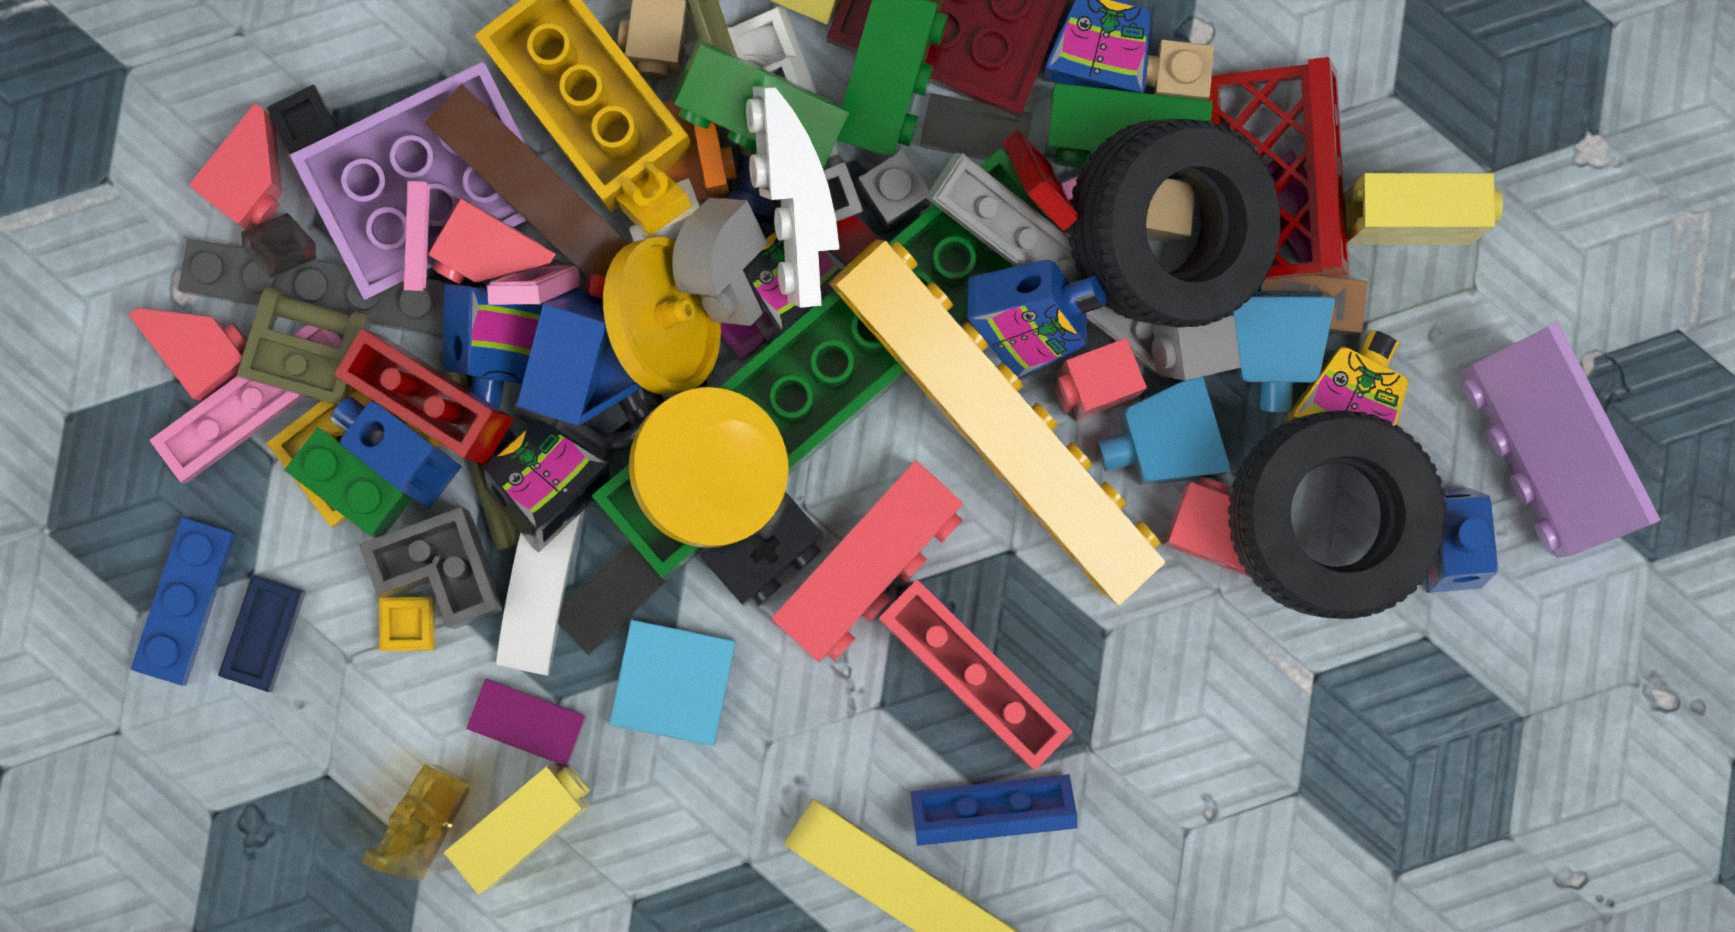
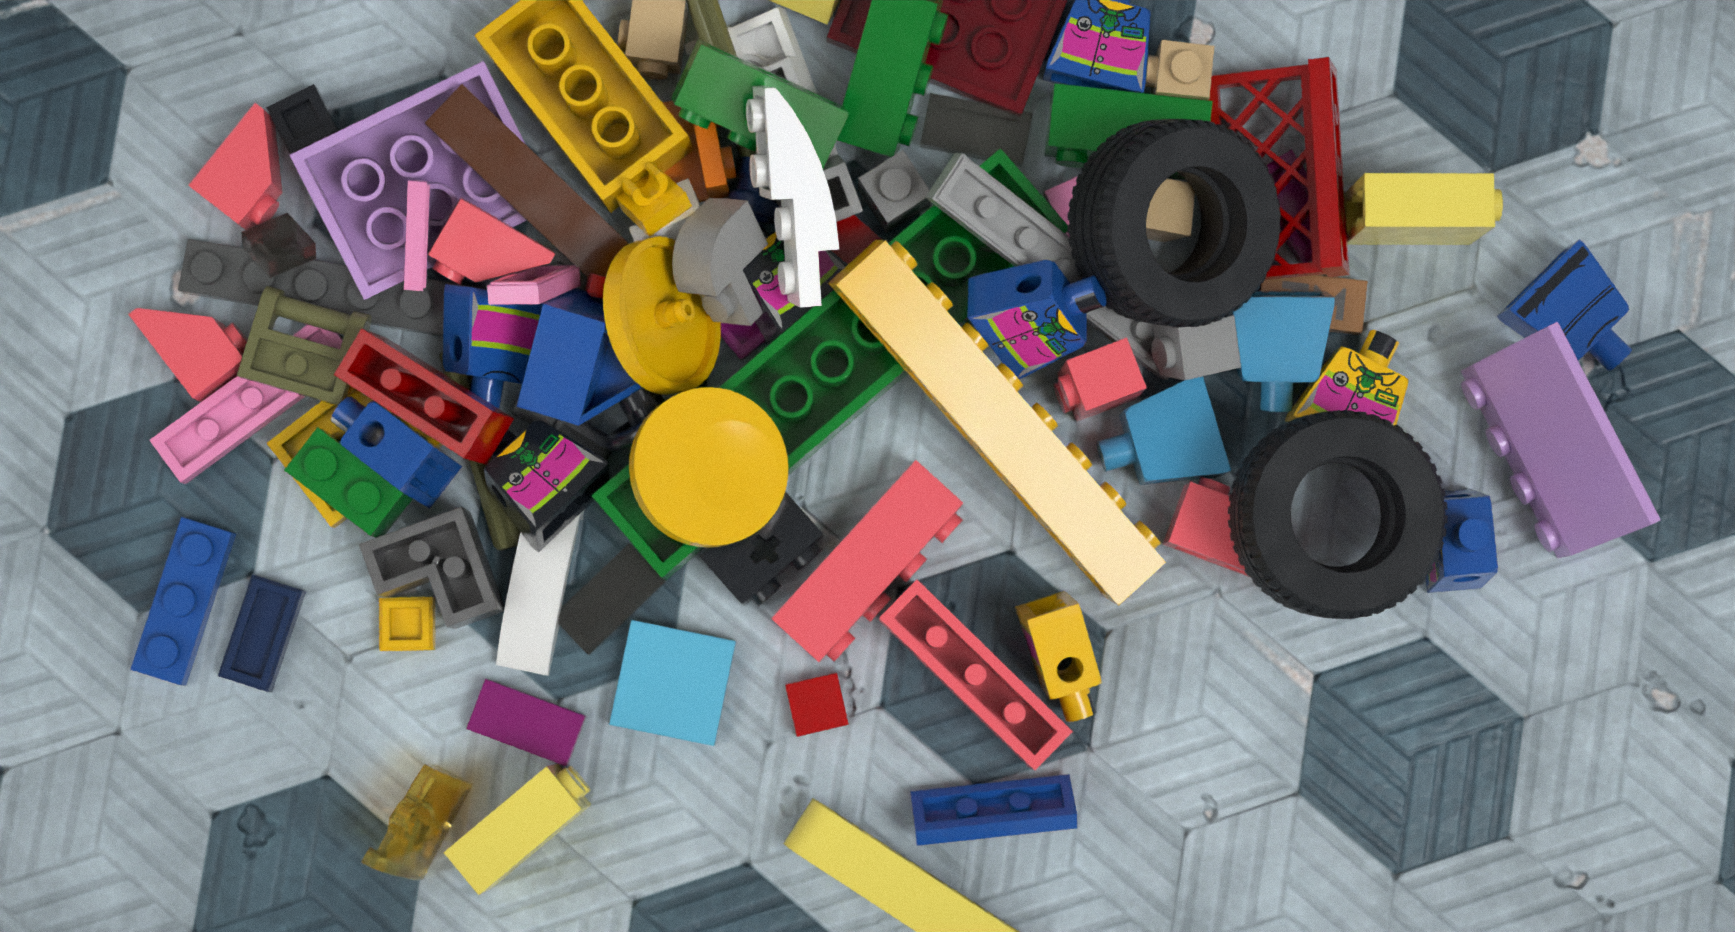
(816, 704): none -> red tile
(1040, 180): red tile -> none
(1052, 633): none -> yellow torso
(1580, 299): none -> blue torso

